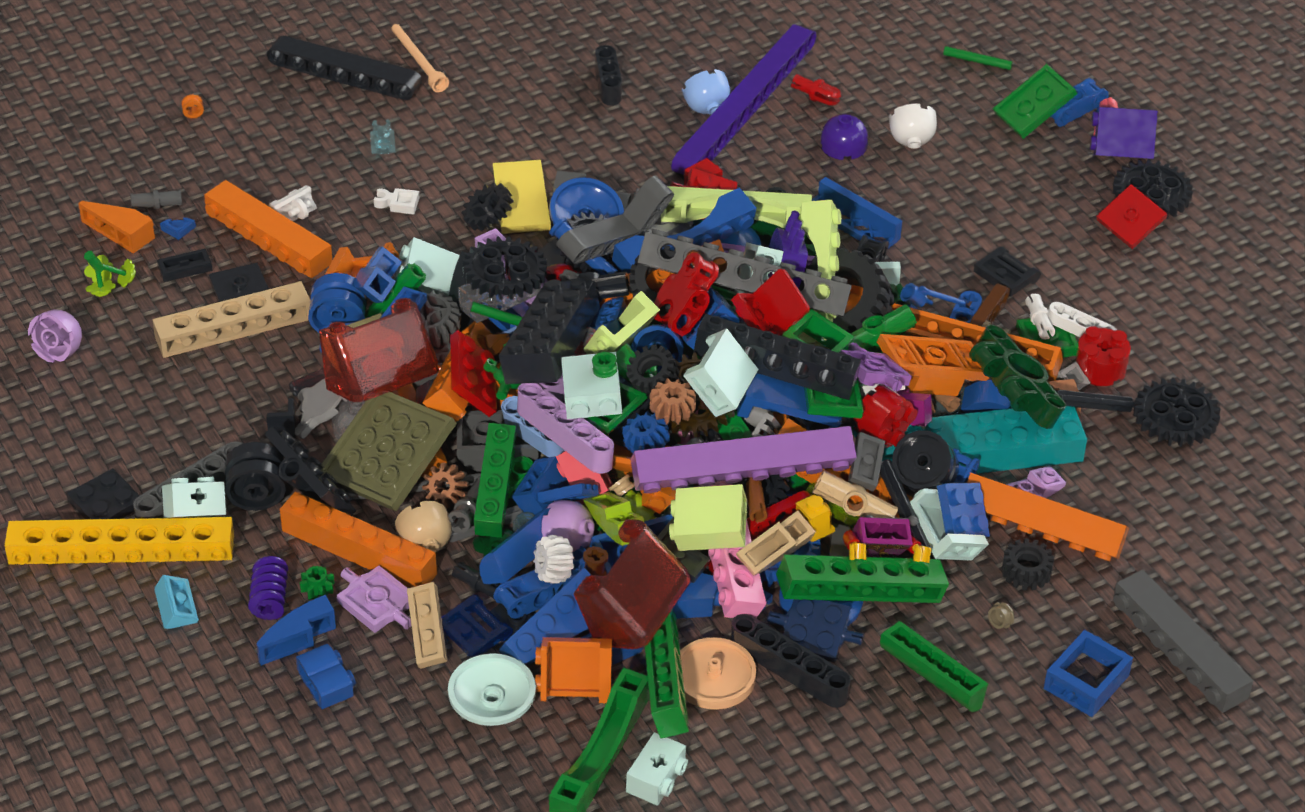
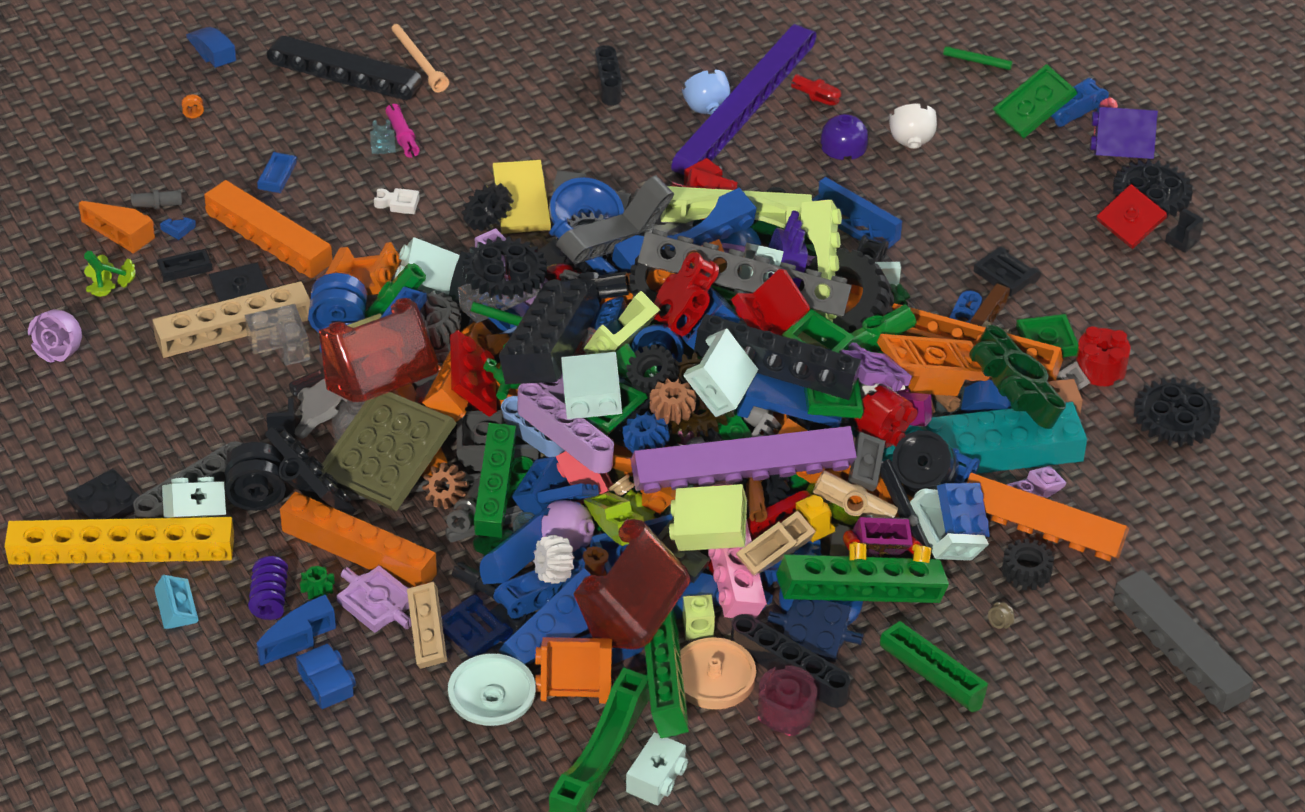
(213, 46): none -> blue slope
(277, 172): none -> blue tile
(281, 330): none -> clear brick
(295, 204): white hips -> none
(376, 278): blue brick -> none
(404, 135): none -> dark pink pin
(425, 525): tan cylinder -> none
(604, 364): green bush -> none
(698, 617): none -> yellowish green brick
(787, 699): none -> clear pink brick
(917, 296): blue plant -> none
(1040, 316): white pin -> none
(1068, 319): white beam -> none
(1086, 697): blue window -> none
(1096, 401): black axle -> none
(1187, 231): none -> black panel

